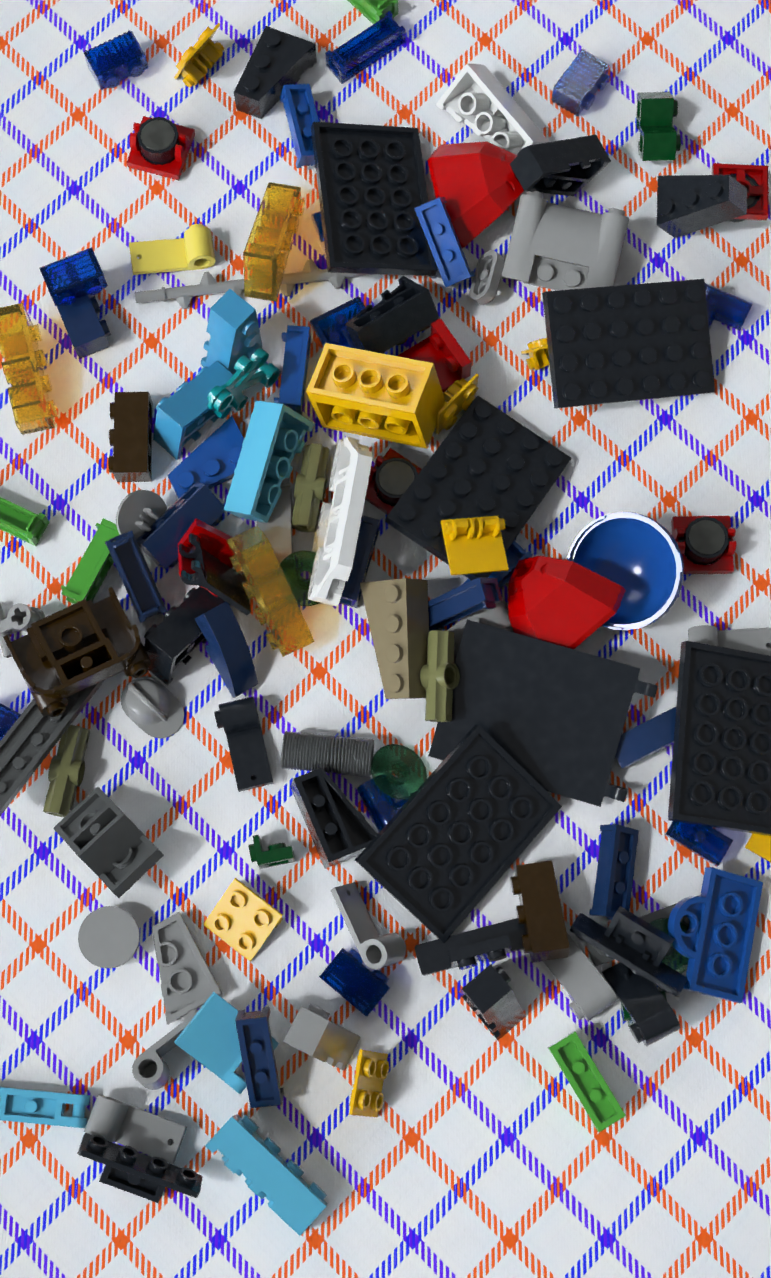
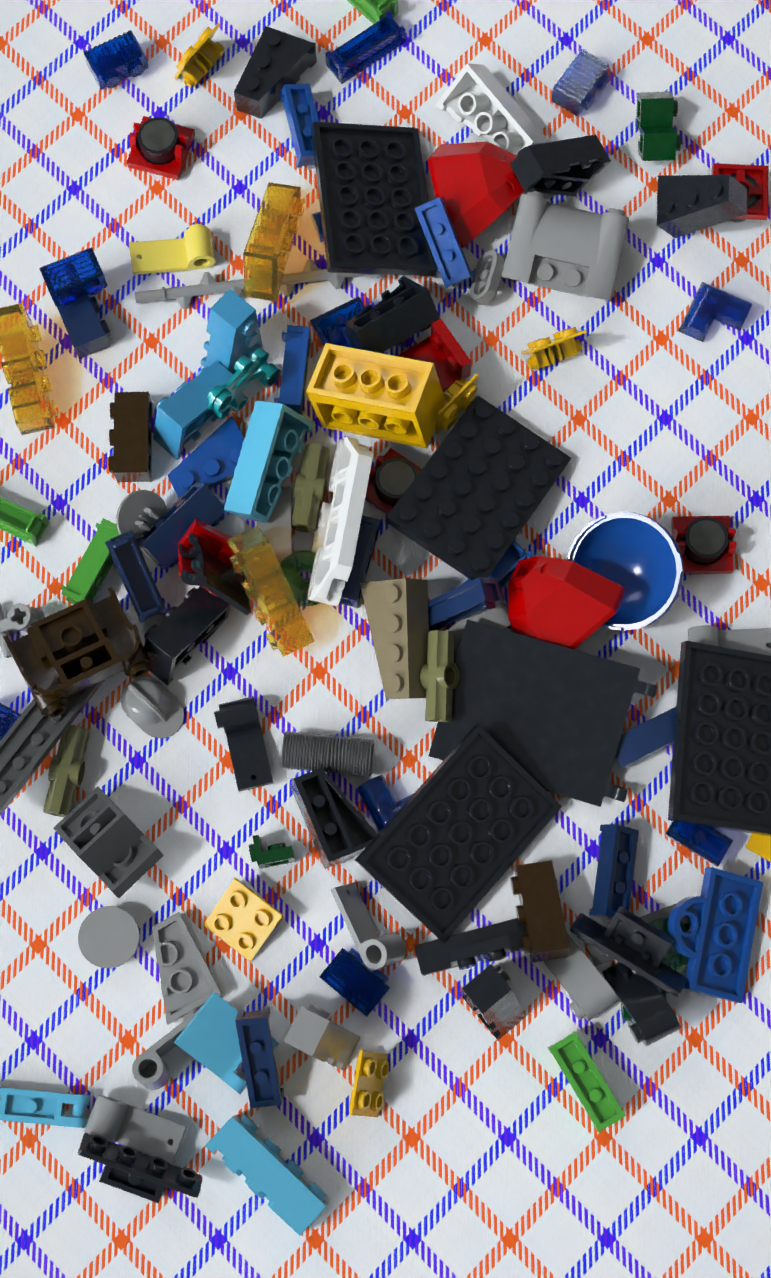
(228, 648): dark blue slope -> none
(402, 763): clear green dish -> none
(474, 545): yellow hinge -> none
(628, 342): black plate -> none

